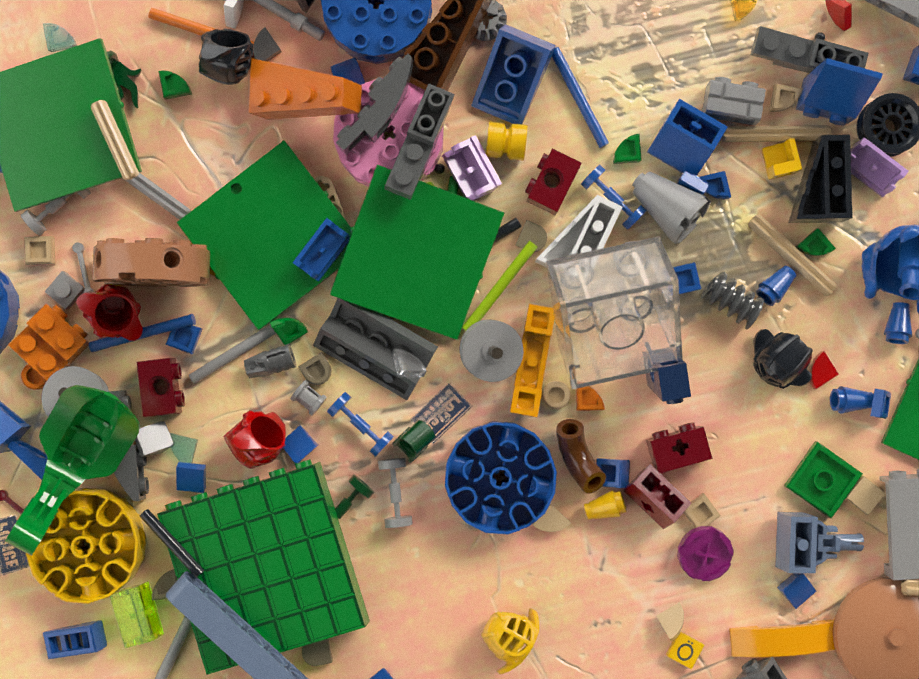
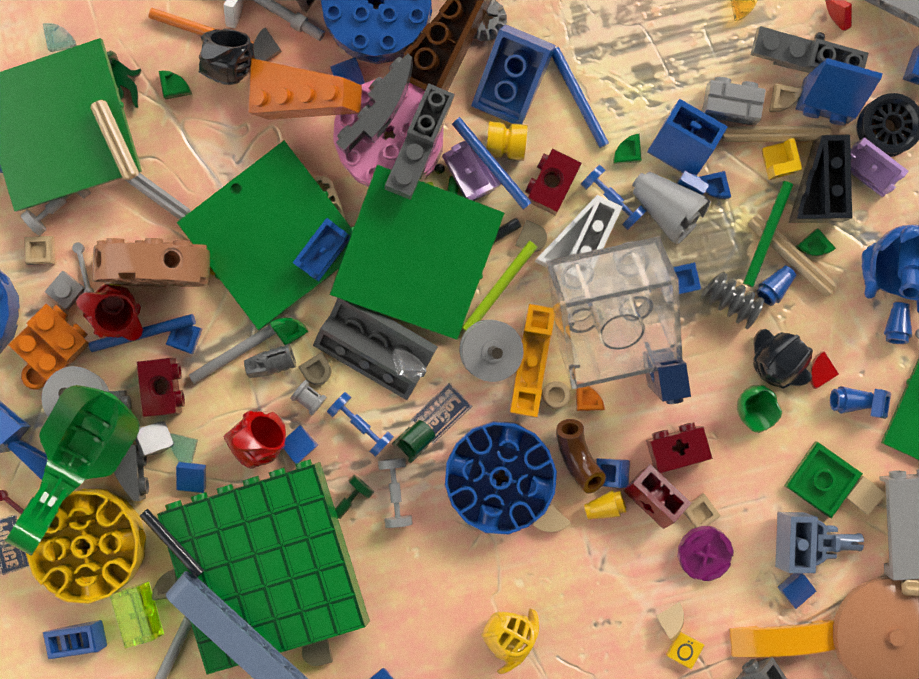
(491, 163): none -> blue bar
(758, 408): none -> green hair
(768, 234): none -> green bar

